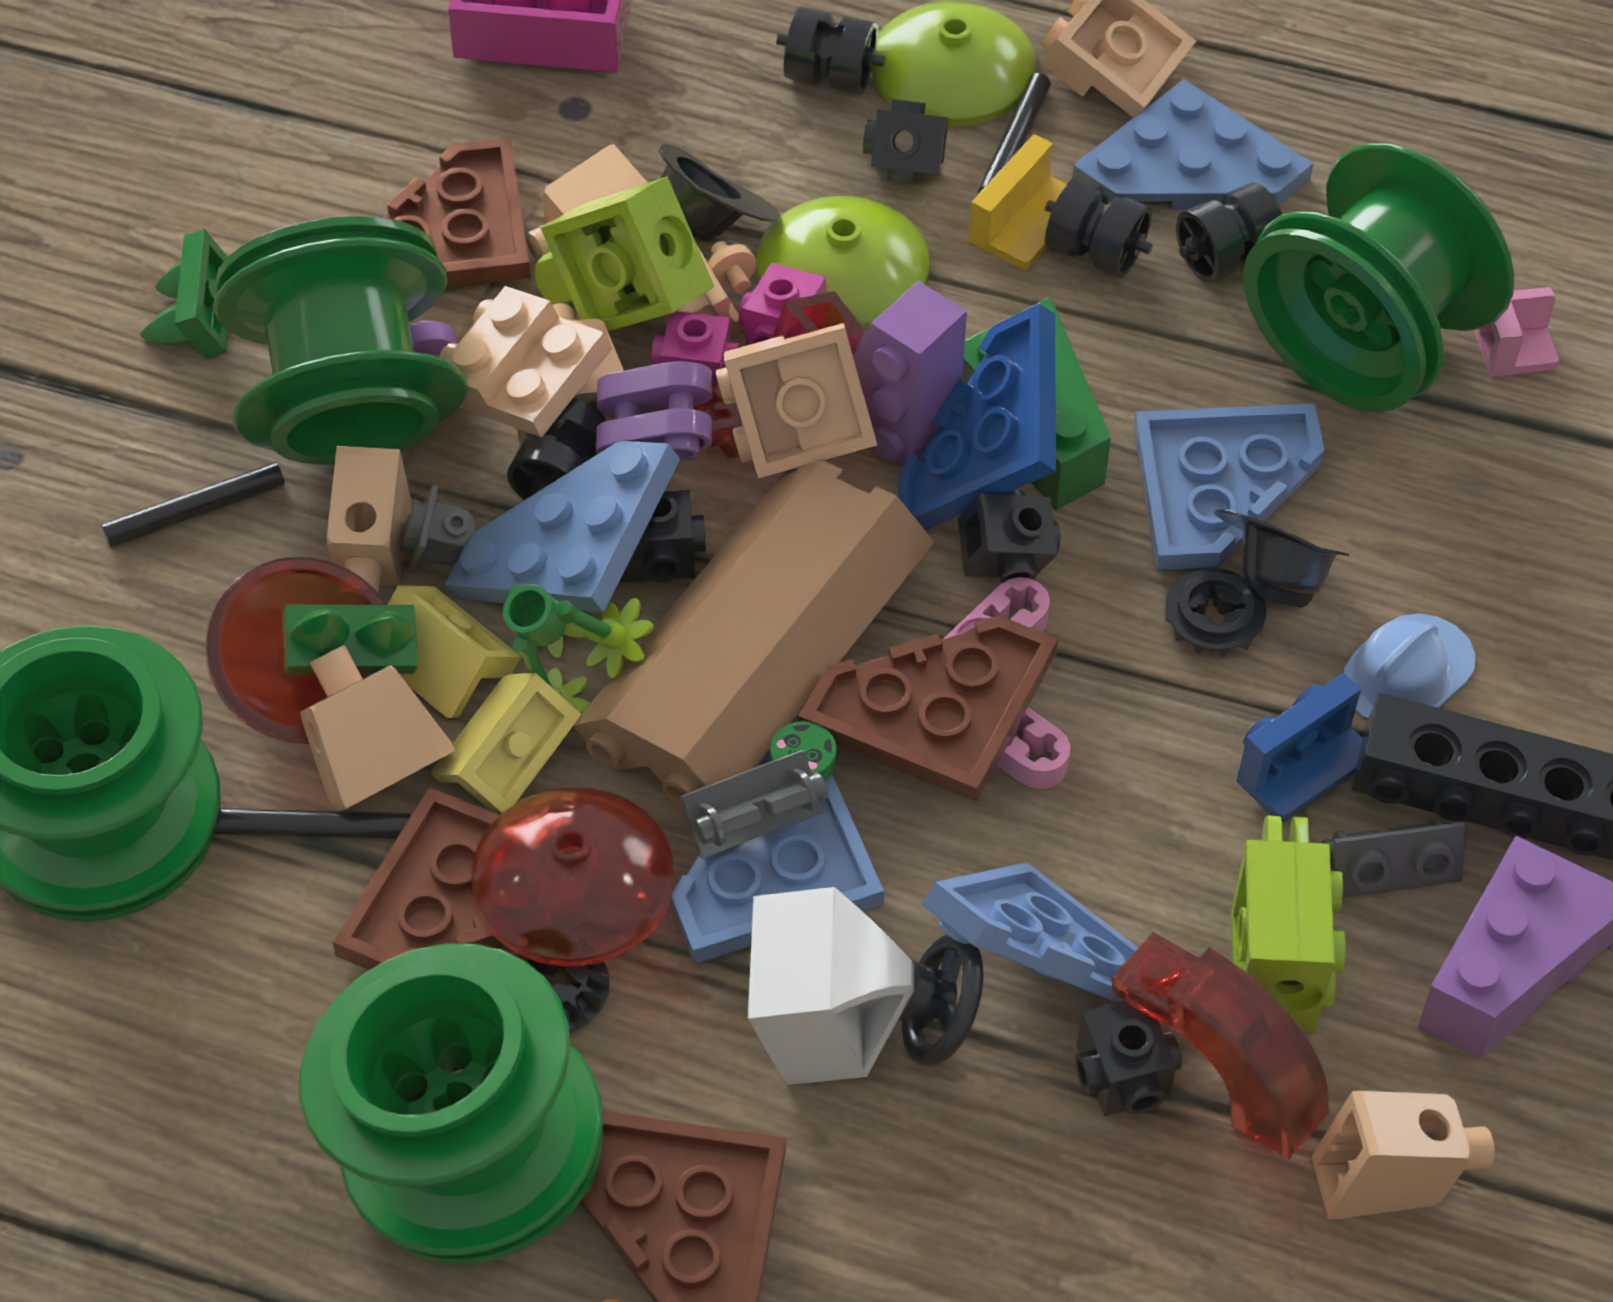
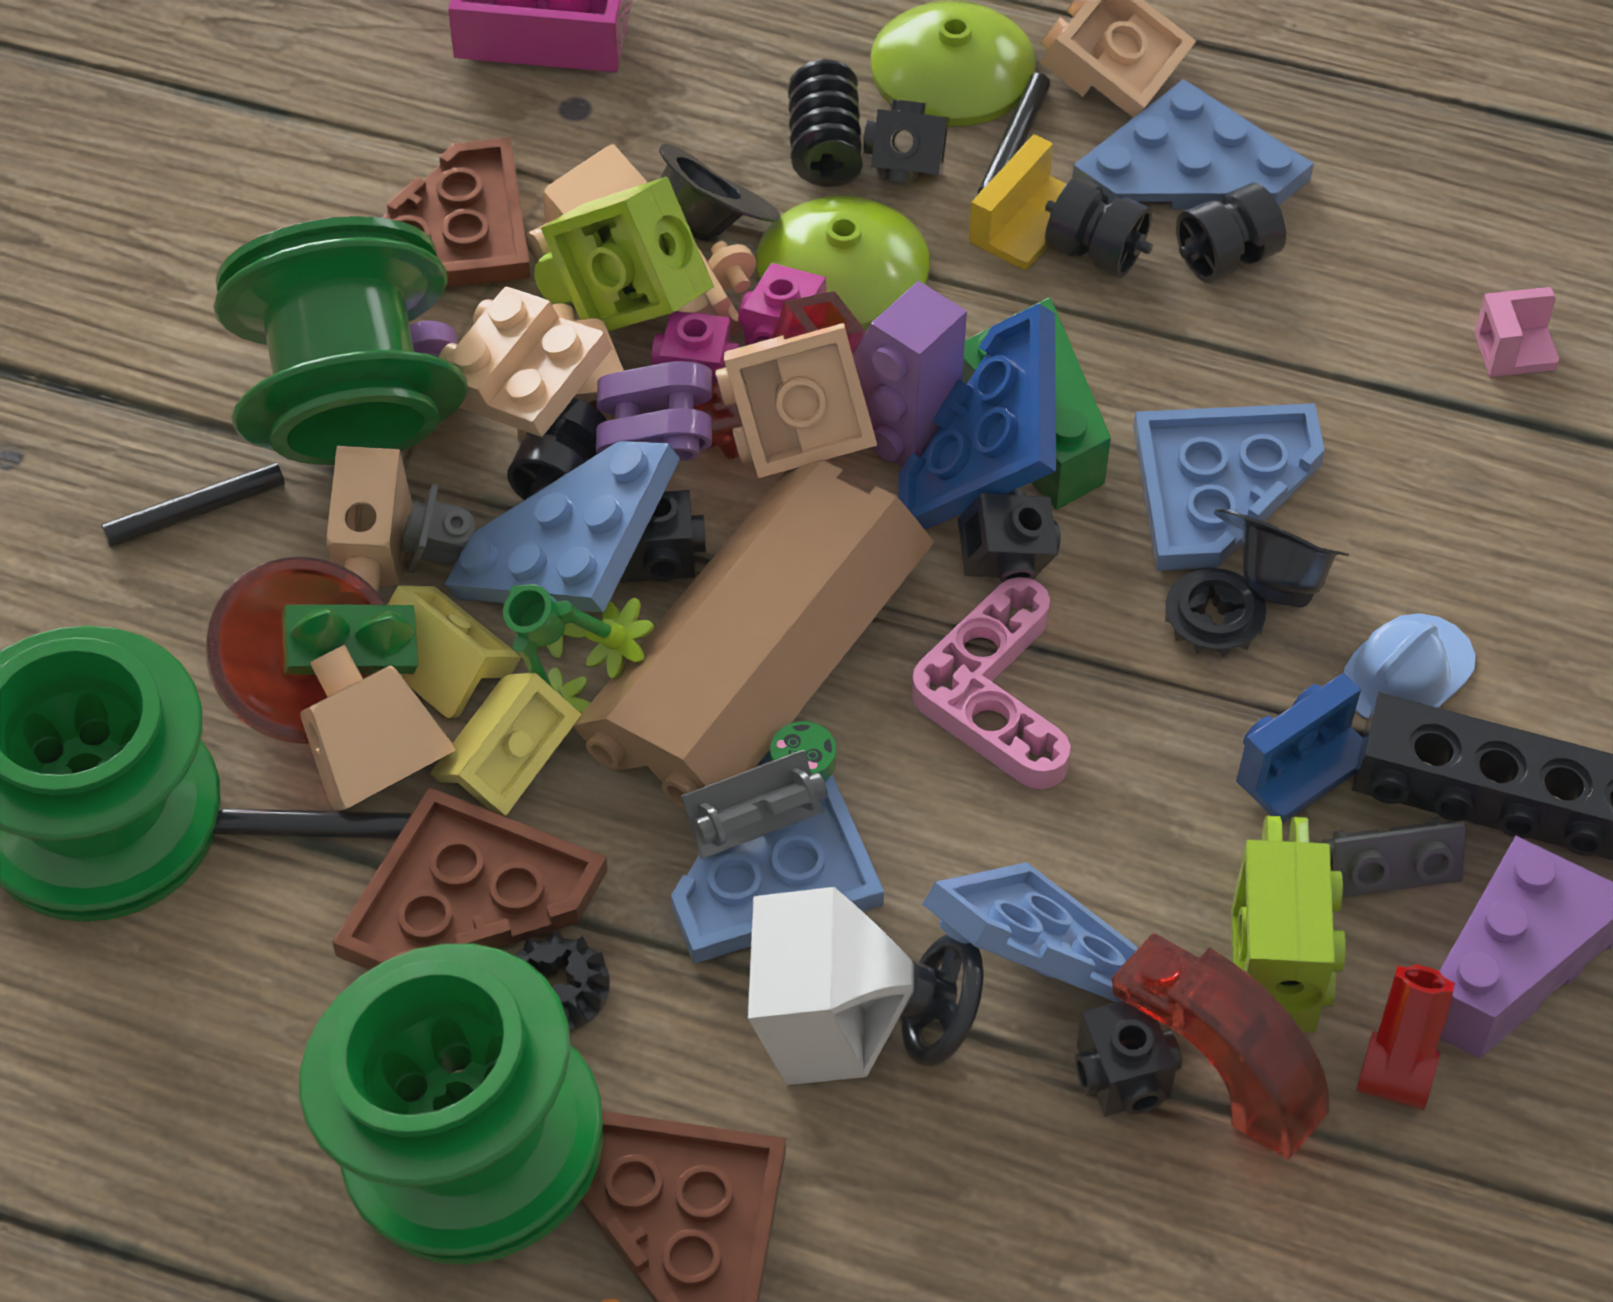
(195, 288): green tile -> none
(579, 903): clear red dish -> none
(825, 123): none -> black piece
(830, 50): black wheel -> none
(937, 703): copper plate -> none
(1365, 290): green wheel -> none
(1396, 1153): light nougat torso -> none
(1404, 1050): none -> red piece

